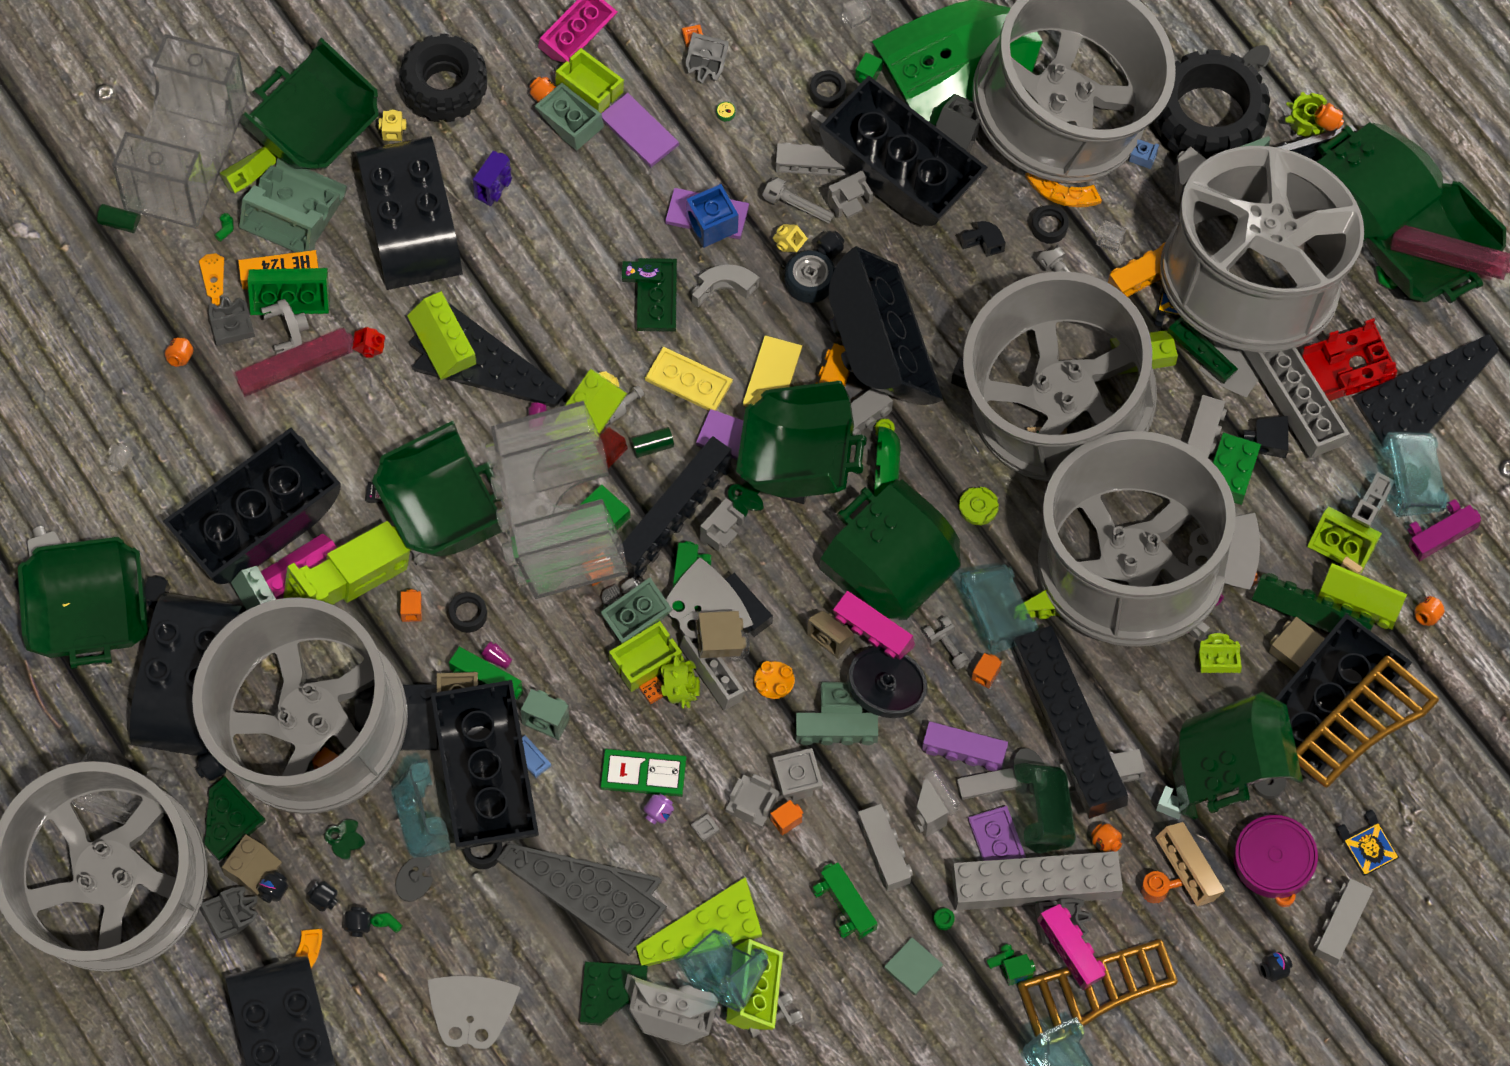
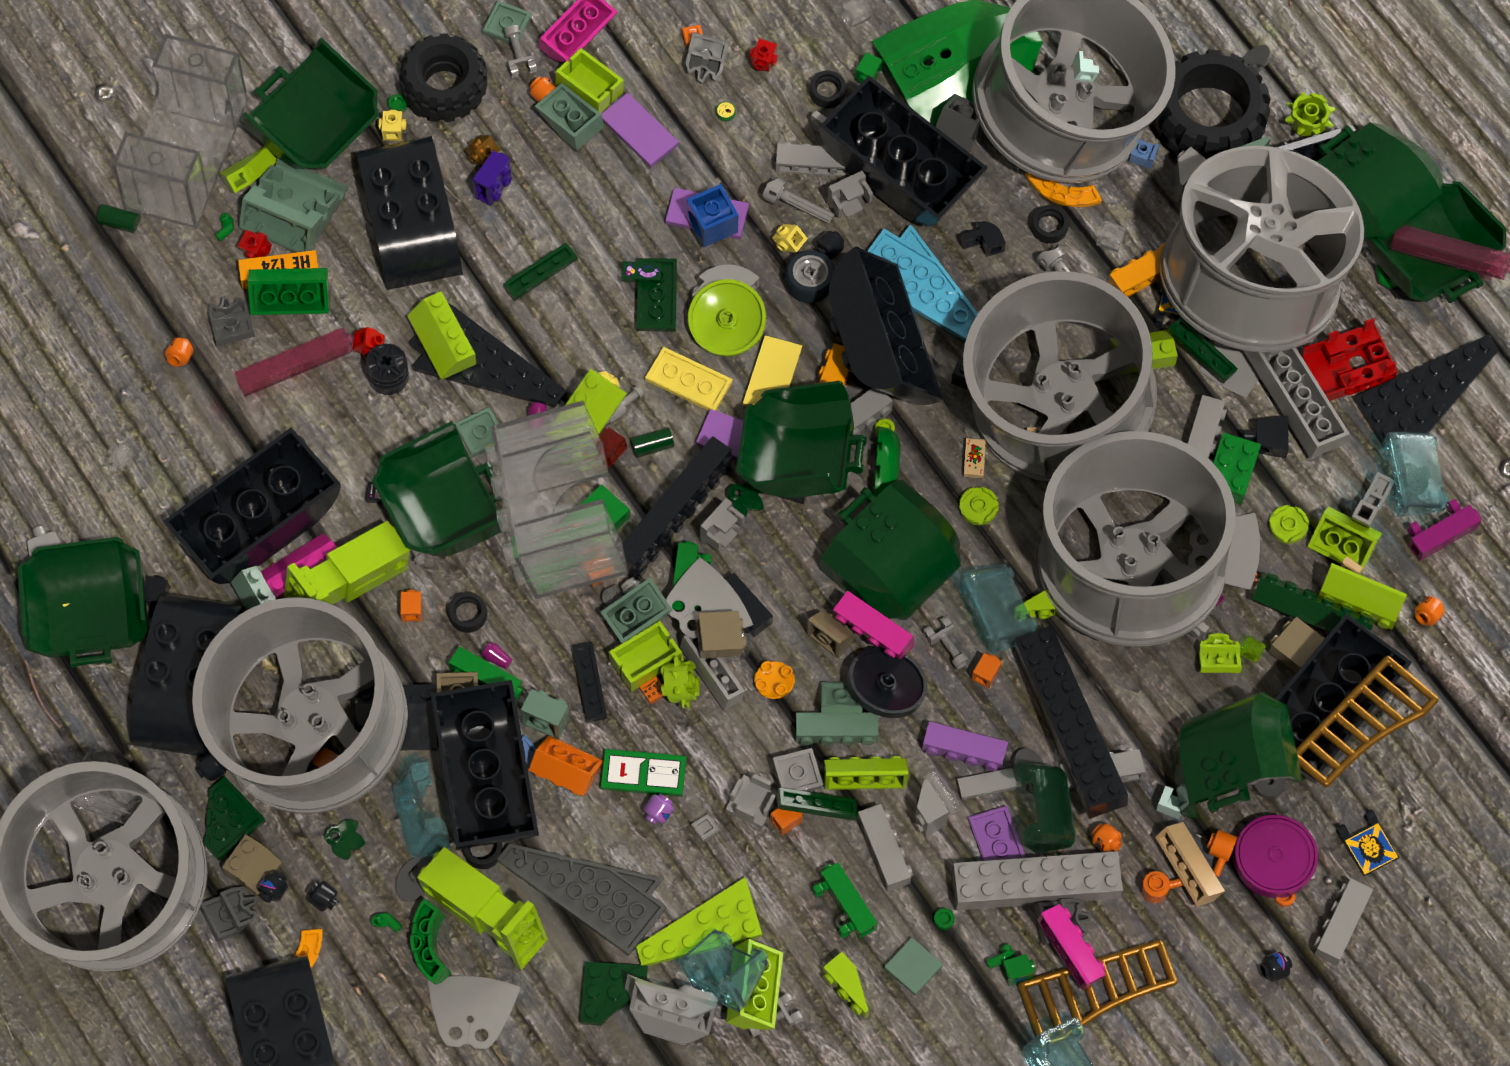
(213, 270): light orange piece -> none
(254, 244): none -> red brick
(295, 323): light grey connector -> none
(357, 921): black head -> none
(391, 377): none -> black wheel
(397, 102): none -> green tile
(424, 942): none -> green brick
(477, 431): none -> sand green tile
(481, 148): none -> pearl gold brick
(483, 906): none -> lime brick
(503, 16): none -> sand green tile
(512, 32): none -> light grey bar
(540, 271): none -> dark green plate
(565, 765): none -> orange slope
(589, 682): none -> black plate
(727, 318): none -> lime dish
(763, 55): none -> red brick
(816, 804): none -> dark green plate
(845, 978): none -> lime slope
(865, 773): none -> lime slope
(926, 281): none -> medium azure wing
(974, 458): none -> tan tile
(1084, 68): none -> light aqua panel
(1221, 846): none -> orange piece
(1252, 649): none -> clear neon green brick
(1288, 524): none -> lime tile
(1329, 117): orange head -> none

